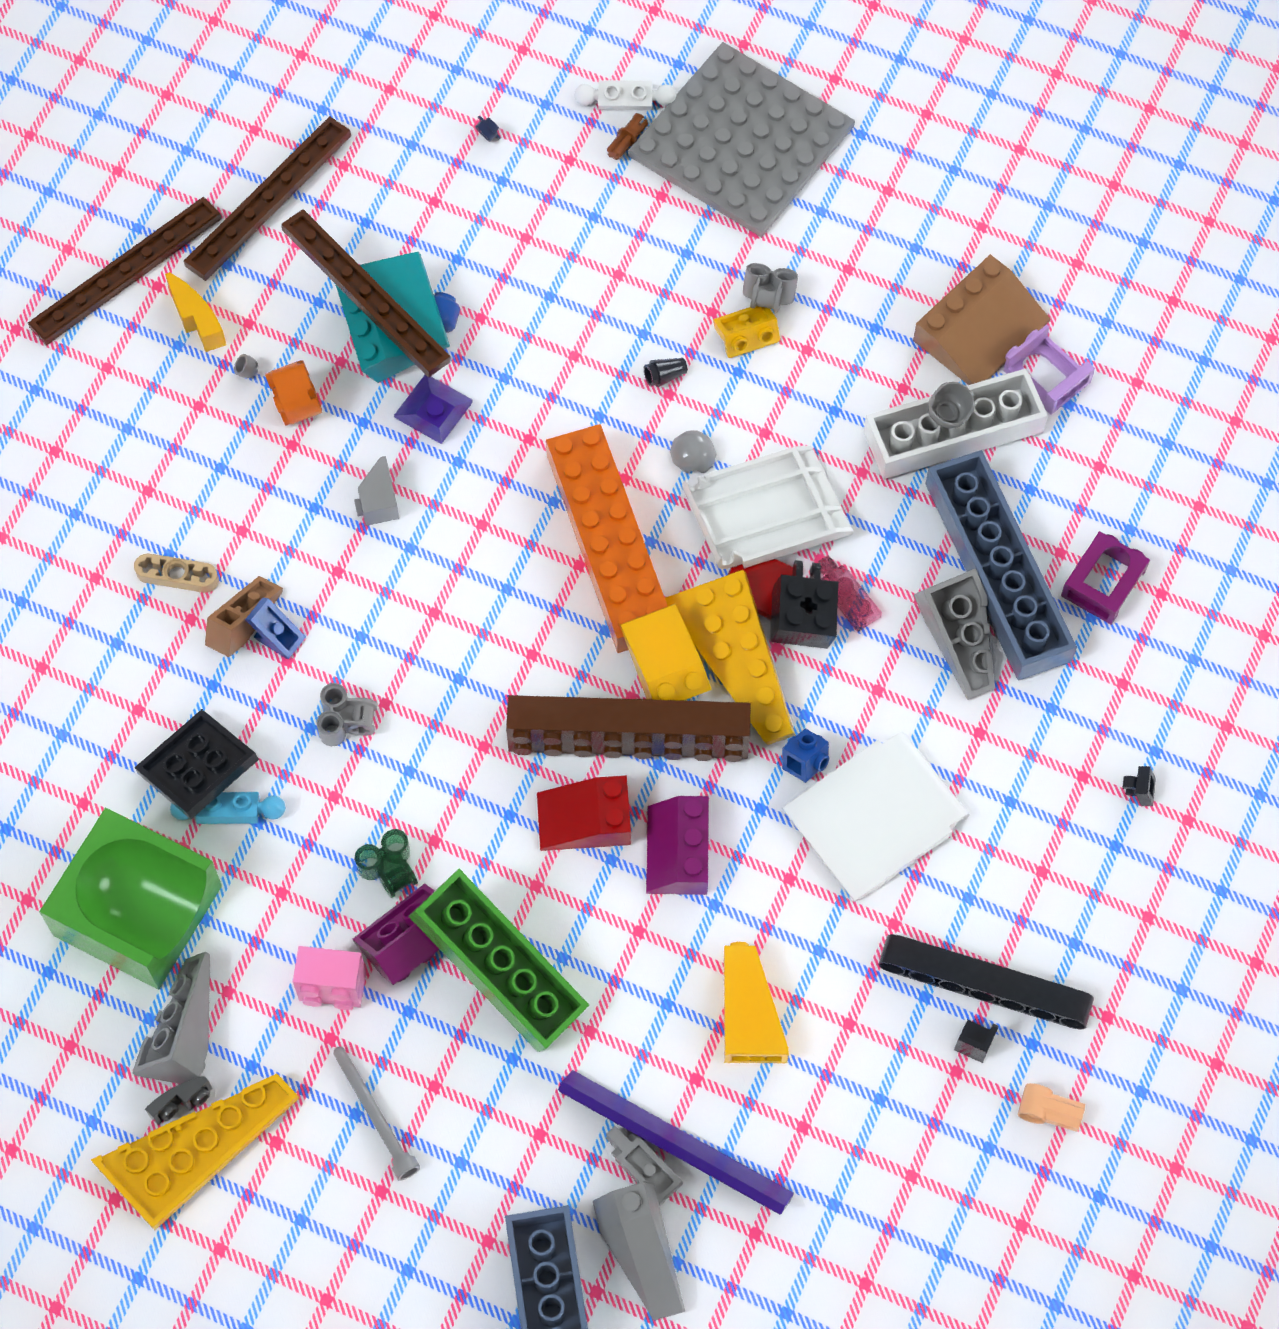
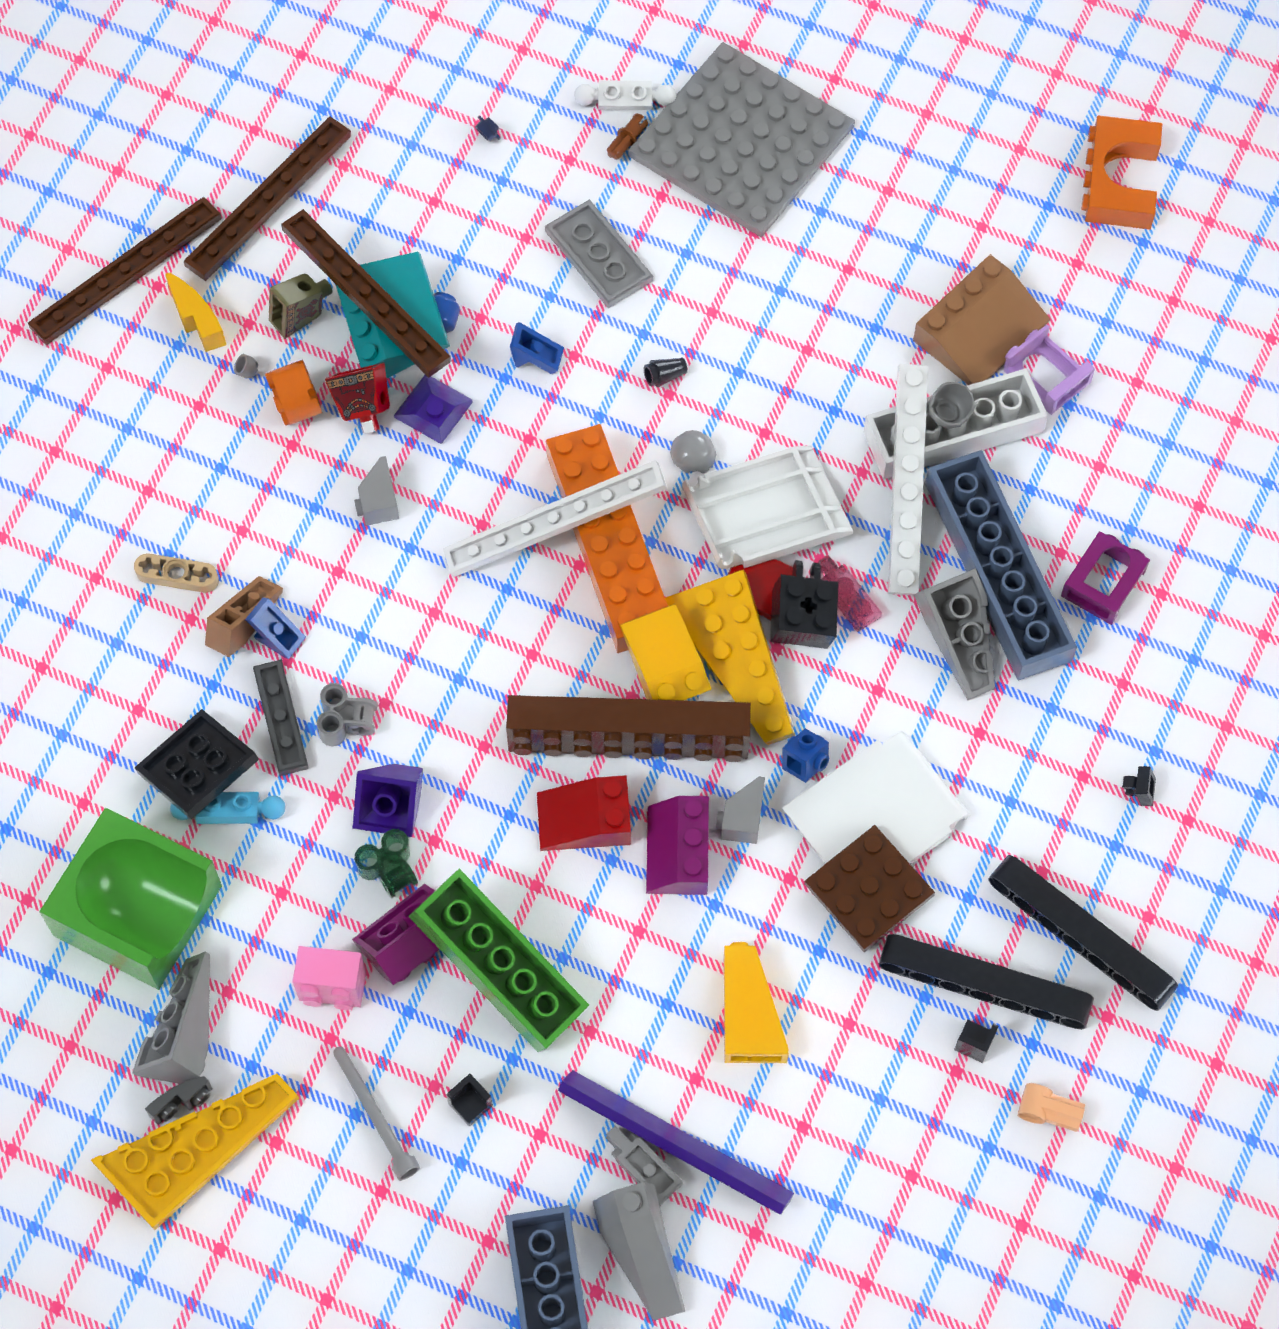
(280, 718): none -> dark grey tile
(296, 303): none -> olive torso
(361, 394): none -> torso
(387, 798): none -> dark purple slope
(469, 1099): none -> black panel
(535, 348): none -> blue slope
(554, 518): none -> white plate
(599, 253): none -> light grey tile
(742, 814): none -> light grey slope
(747, 330): yellow bracket -> none
(769, 288): light grey piece -> none
(869, 888): none -> reddish brown plate
(907, 479): none -> white plate
(1083, 933): none -> black beam
(1105, 199): none -> orange arch

